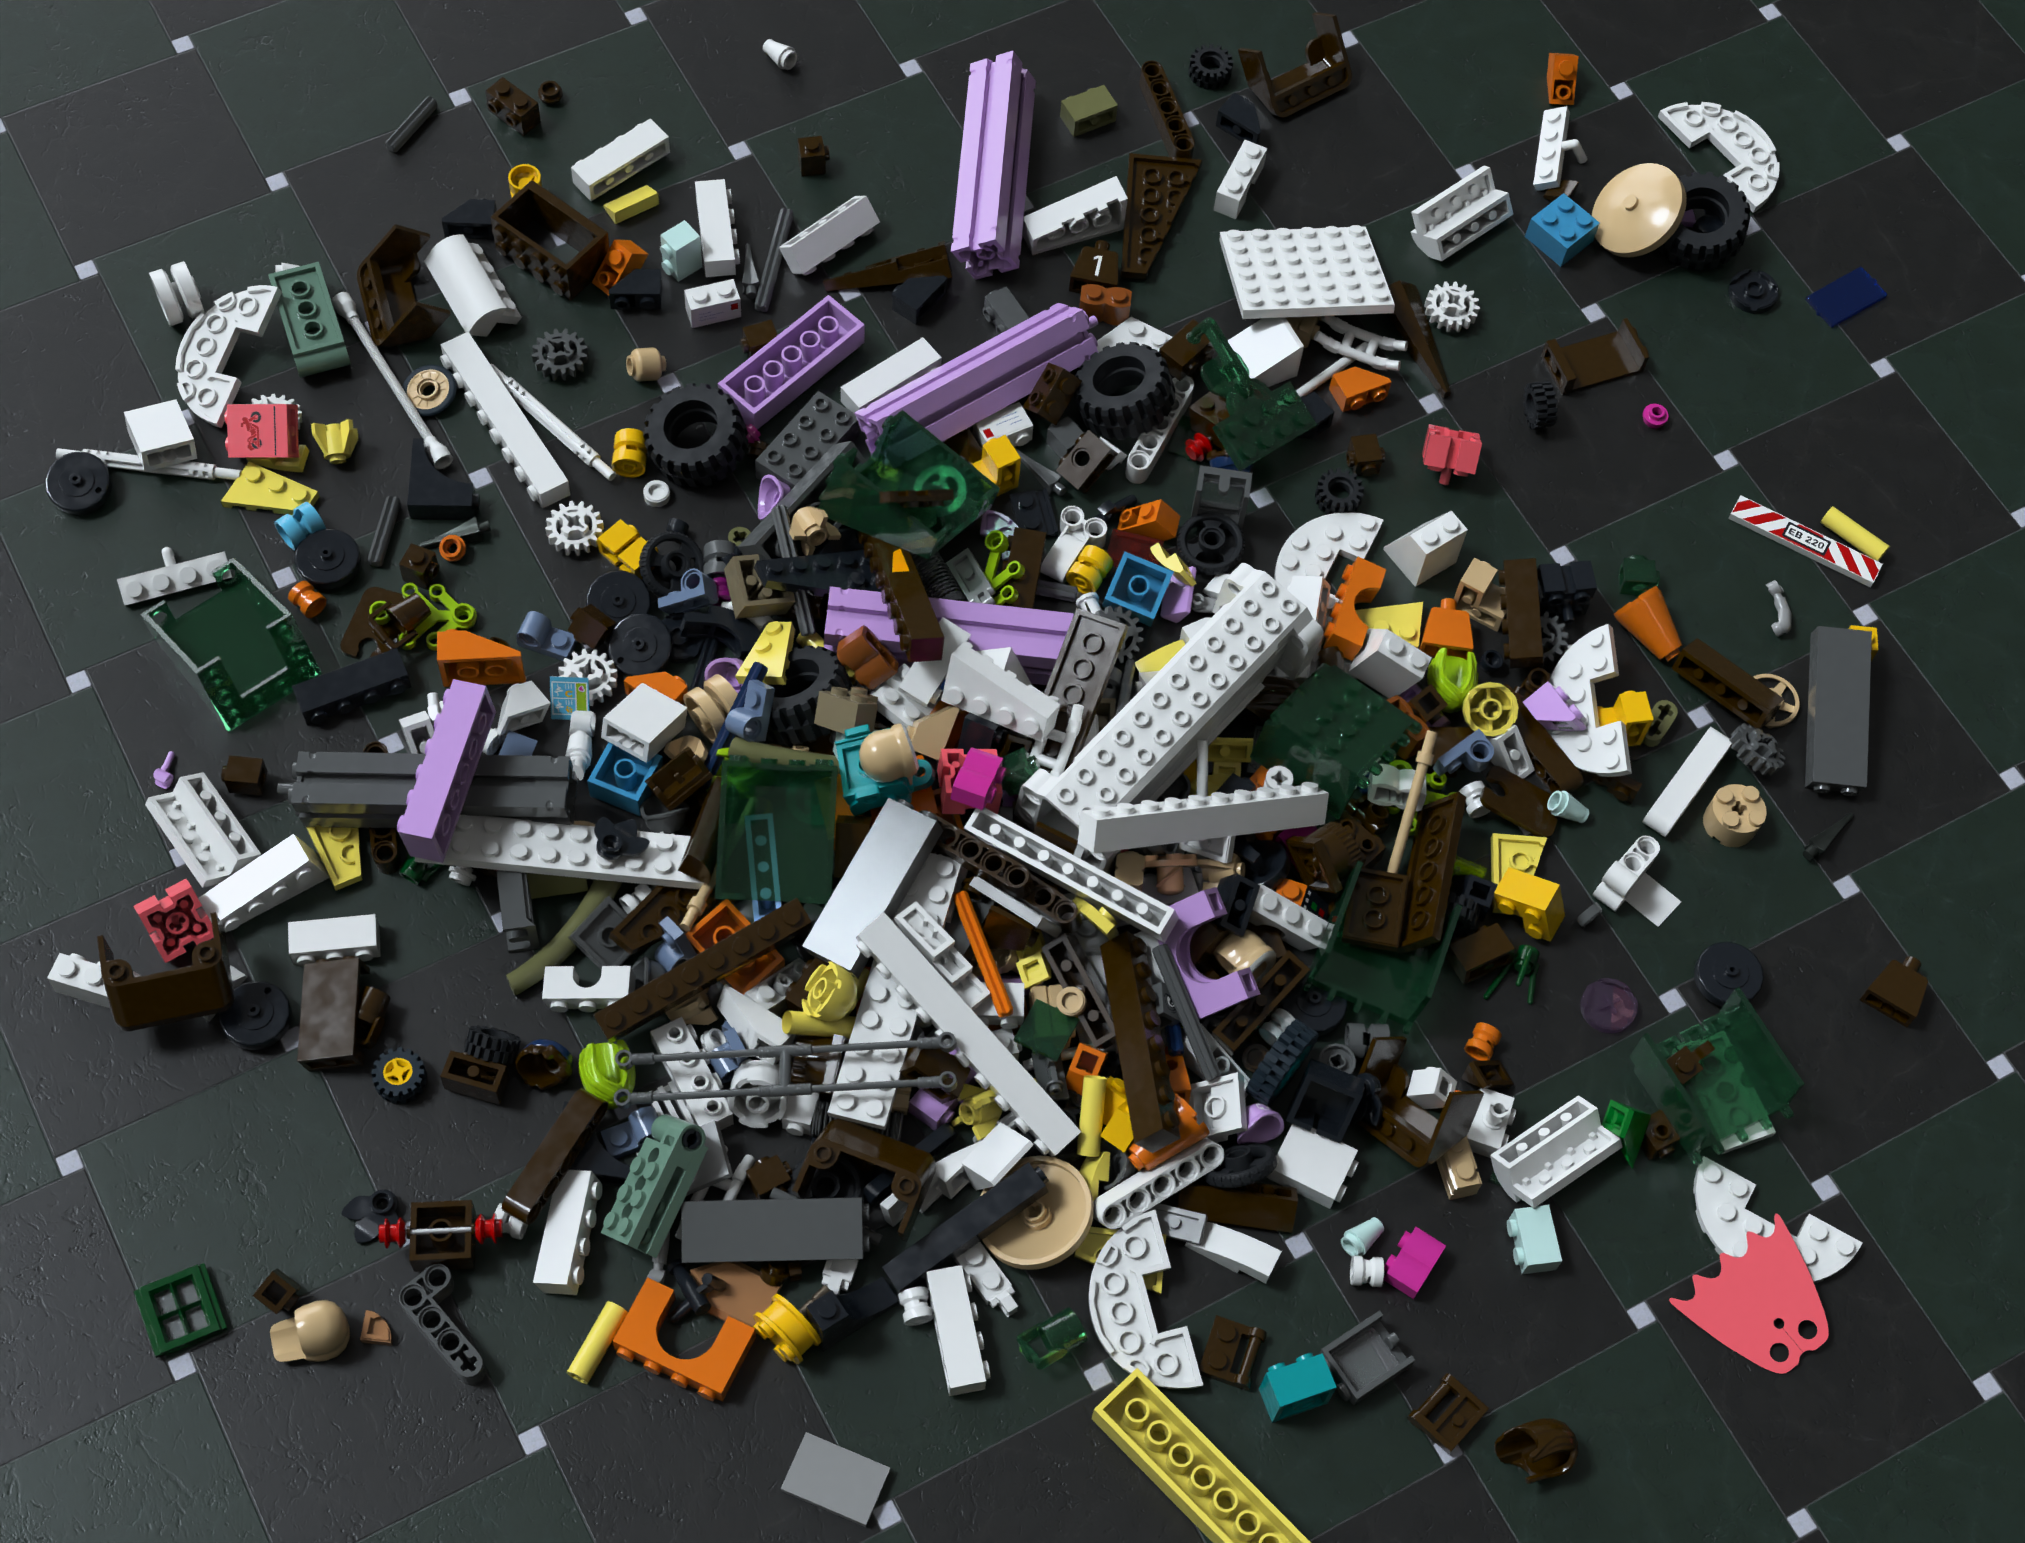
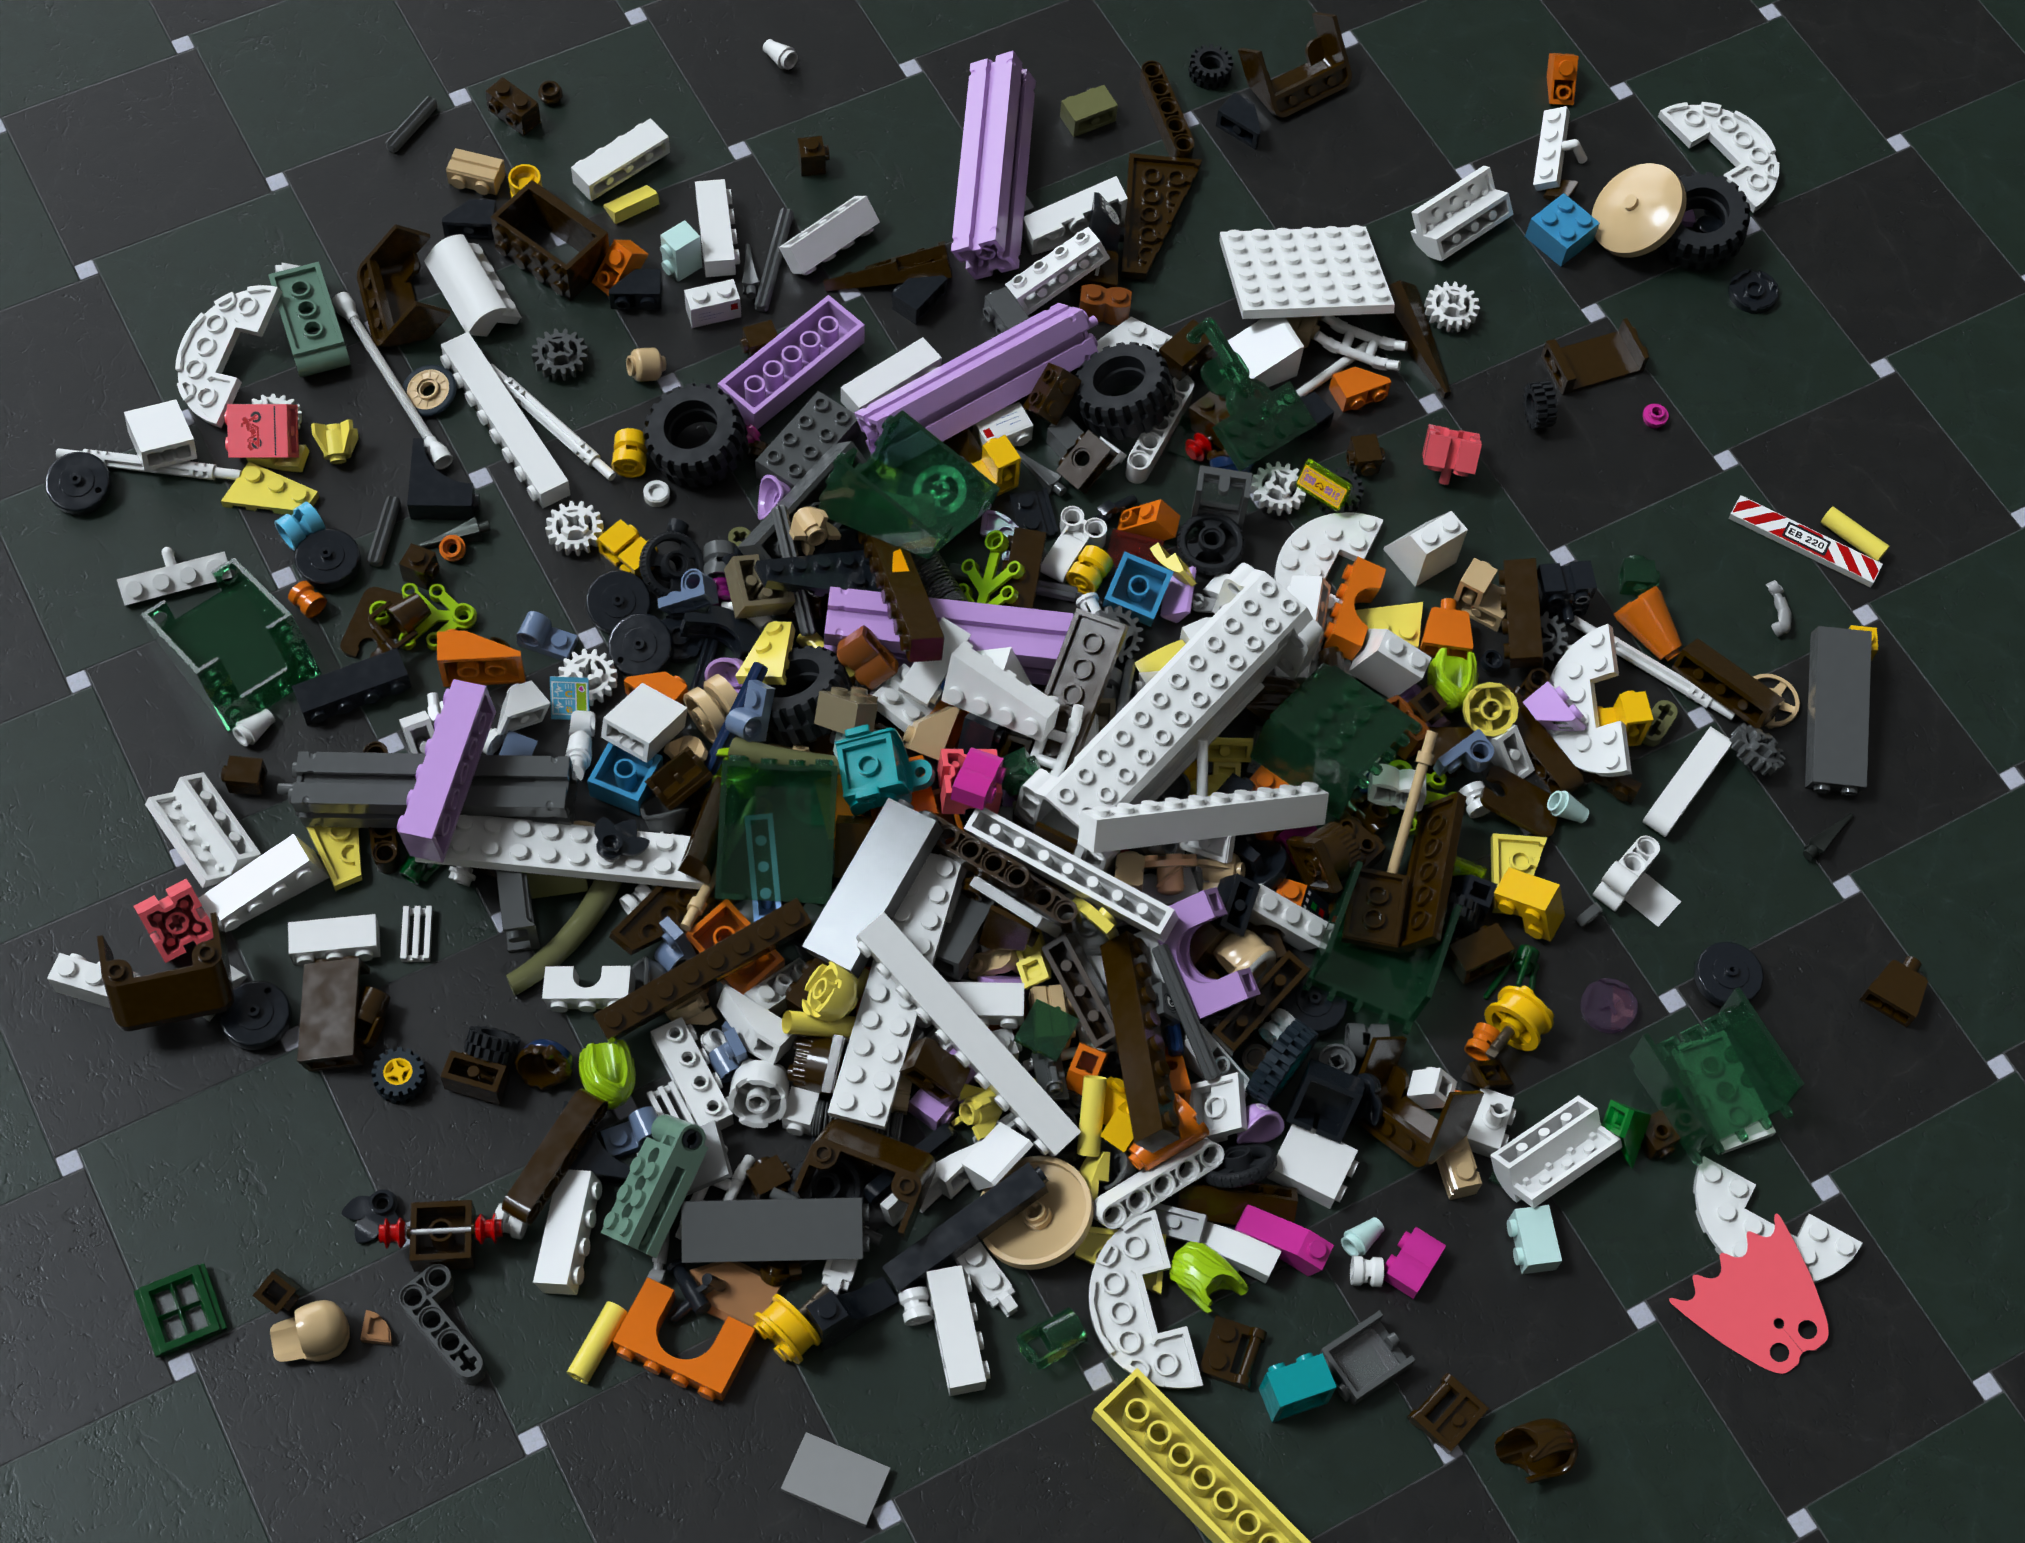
(162, 777): lavender hand -> none
(180, 292): white wheel -> none
(252, 728): none -> white cone
(417, 912): none -> white tile
(475, 172): none -> tan brick
(590, 626): dark brown brick -> none
(594, 934): dark grey tile -> none
(785, 1087): dark grey bar -> none
(889, 755): tan piece -> none
(918, 498): dark brown wing -> none
(939, 950): white slope -> none
(971, 578): light grey hinge -> none
(983, 954): orange axle -> none
(1058, 270): none -> white brick
(1071, 1001): tan tile -> none
(1106, 223): none -> black slope
(1202, 1271): none -> lime hair
(1242, 172): white arch -> none
(1276, 773): white wheel -> none
(1277, 489): none -> white gear
(1298, 1244): none -> dark pink slope
(1324, 485): none -> slope
(1519, 1018): none -> yellow wheel
(1659, 671): none -> white axle
(1686, 1063): dark brown plate -> none
(1735, 815): tan brick -> none
(1846, 297): clear blue piece -> none

